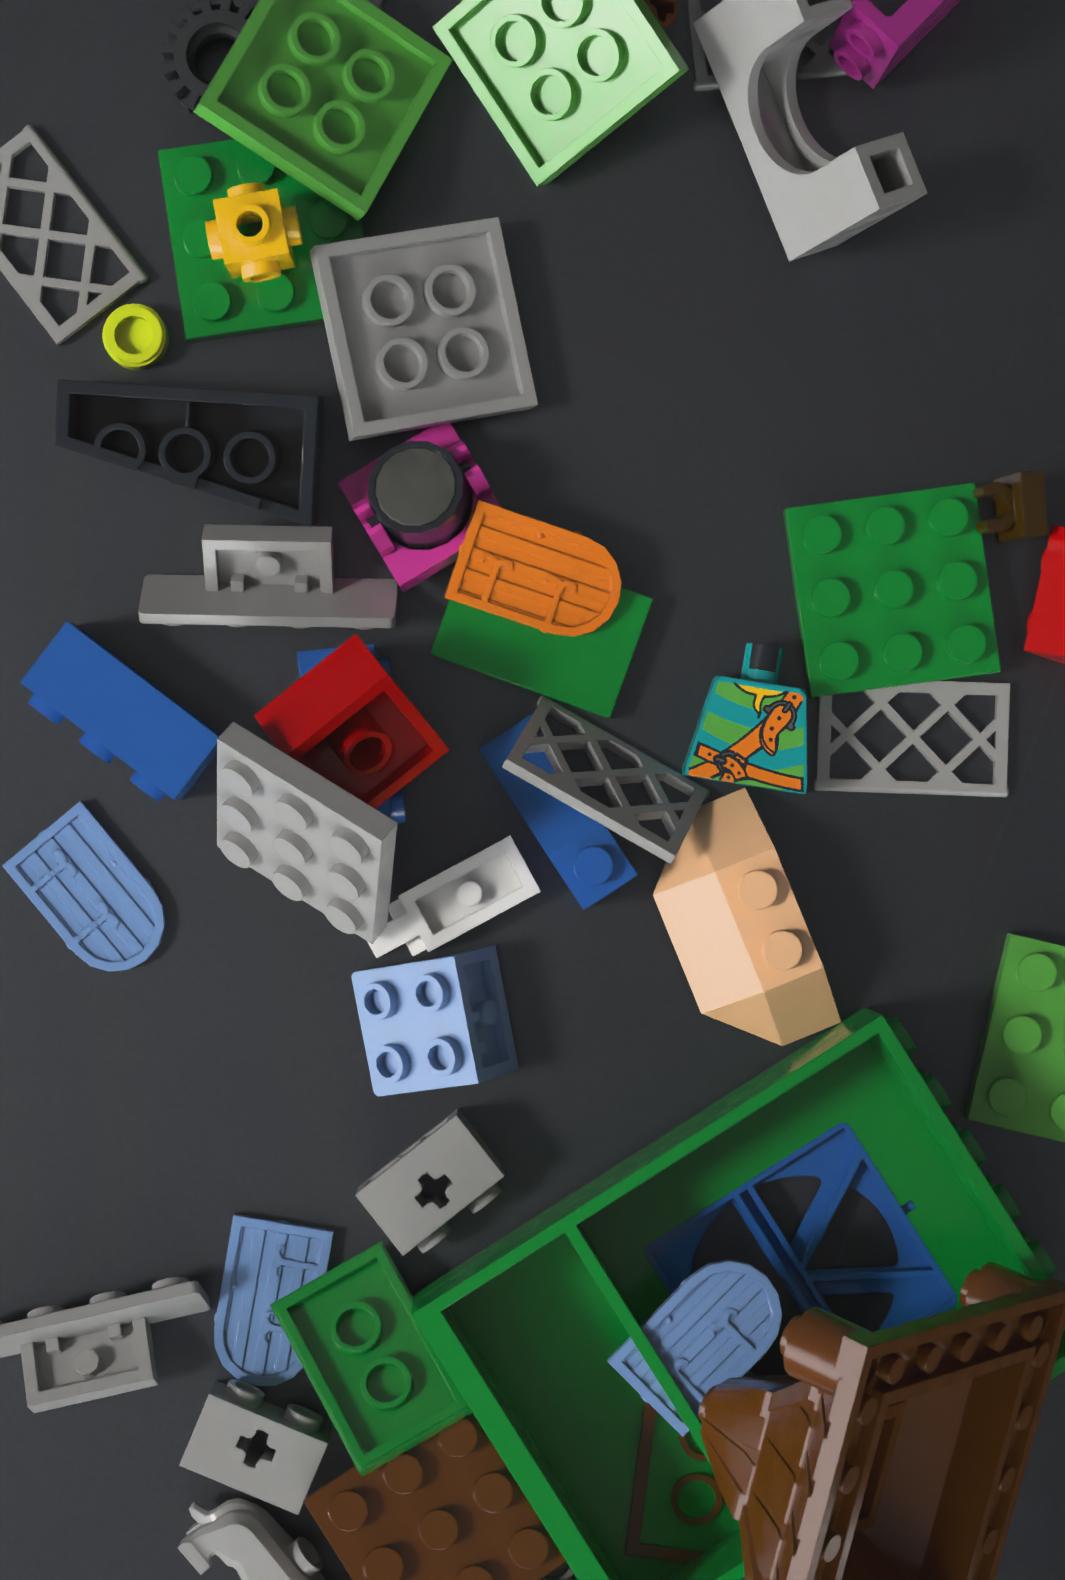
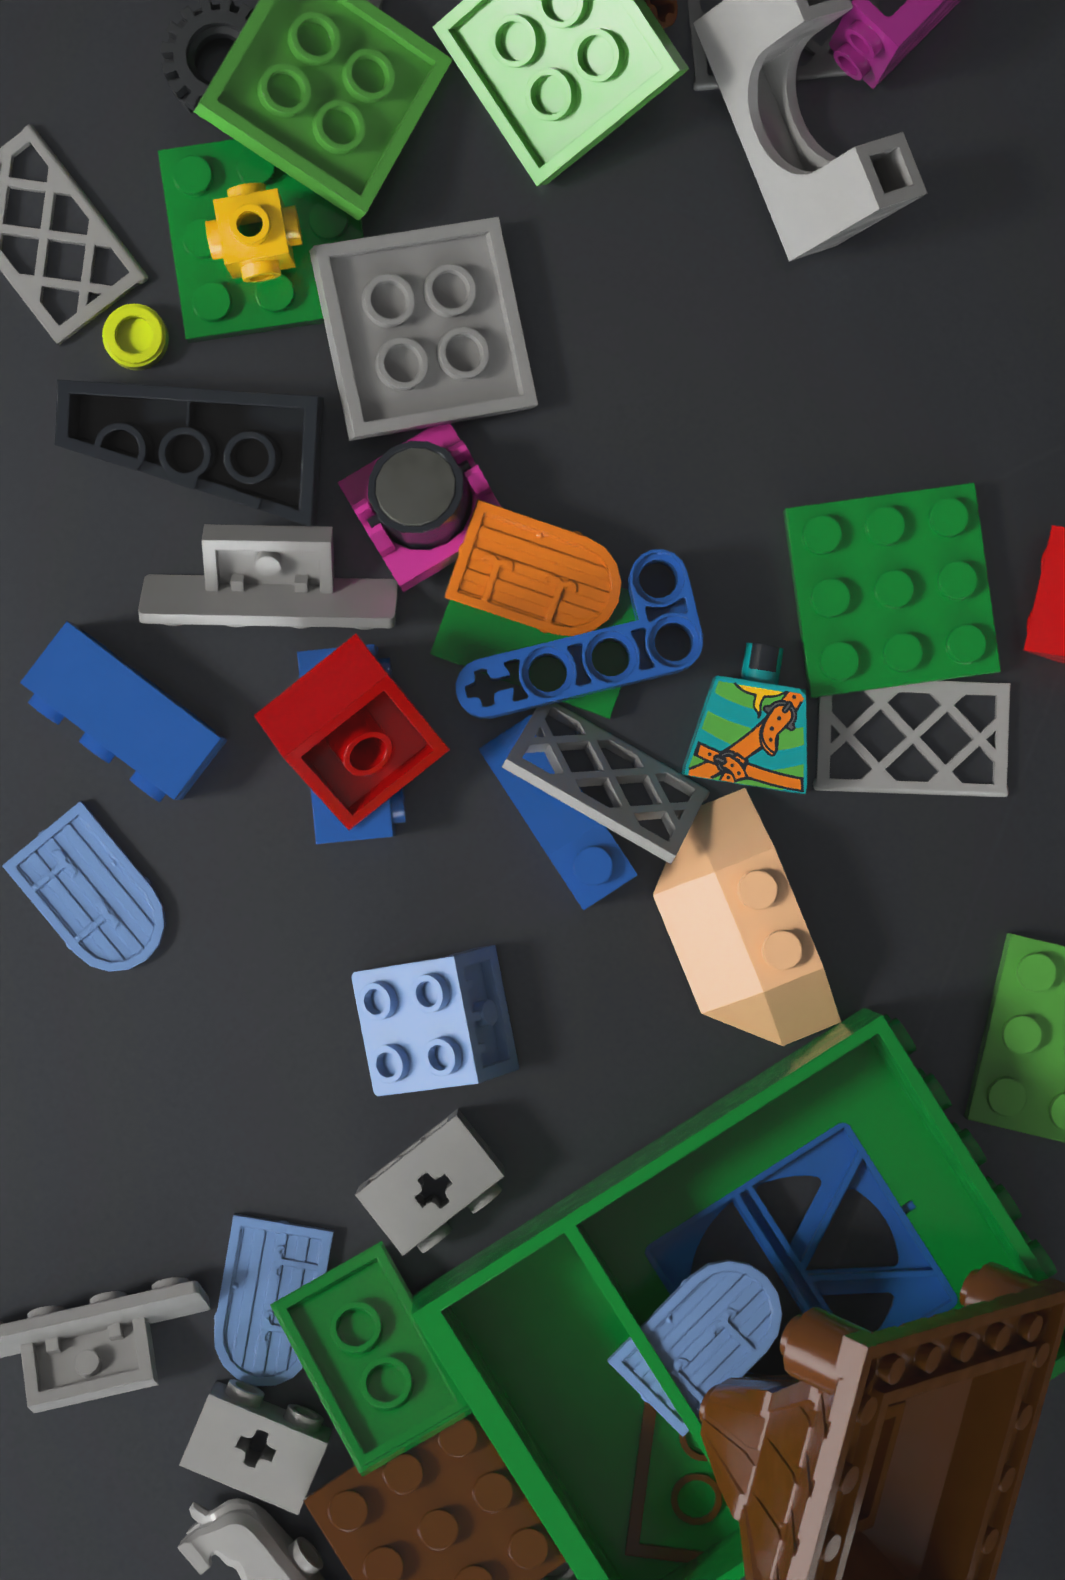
(304, 833): light grey plate -> none
(457, 899): white hinge -> none
(576, 651): none -> blue beam
(1018, 505): dark brown tile -> none

